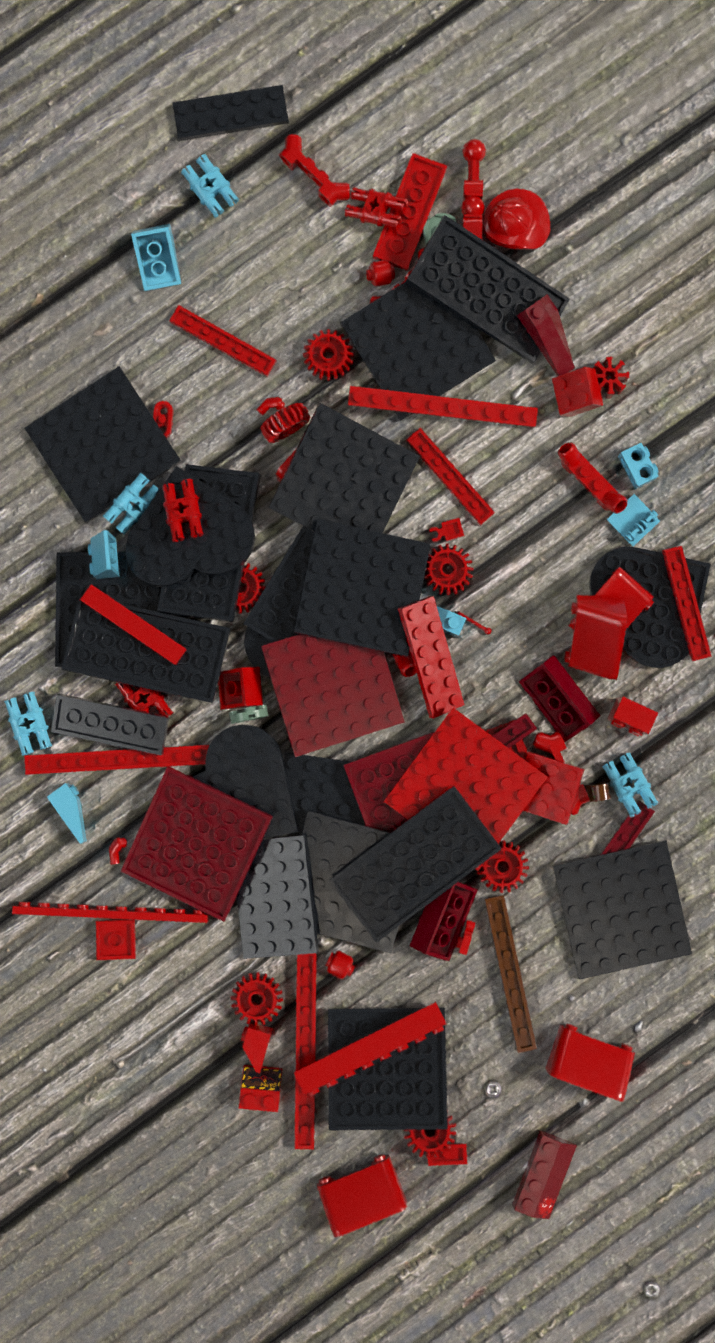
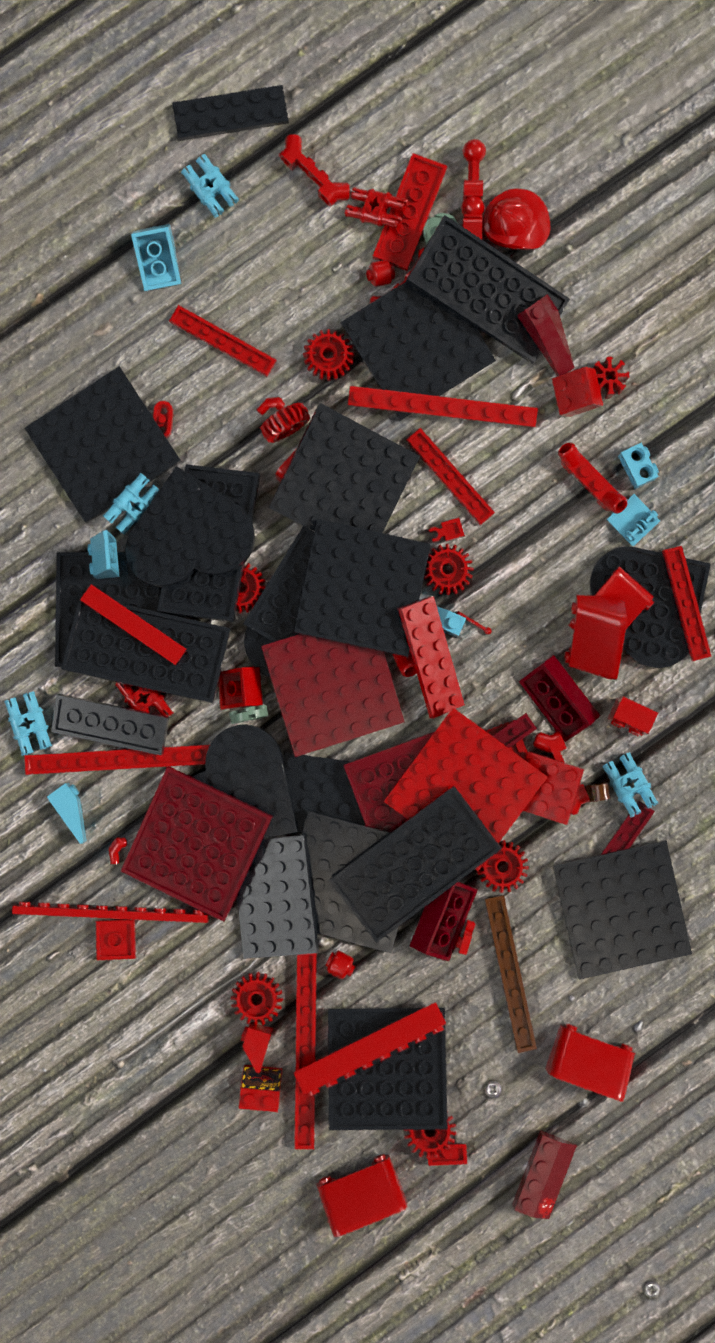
(190, 513): red pin -> none

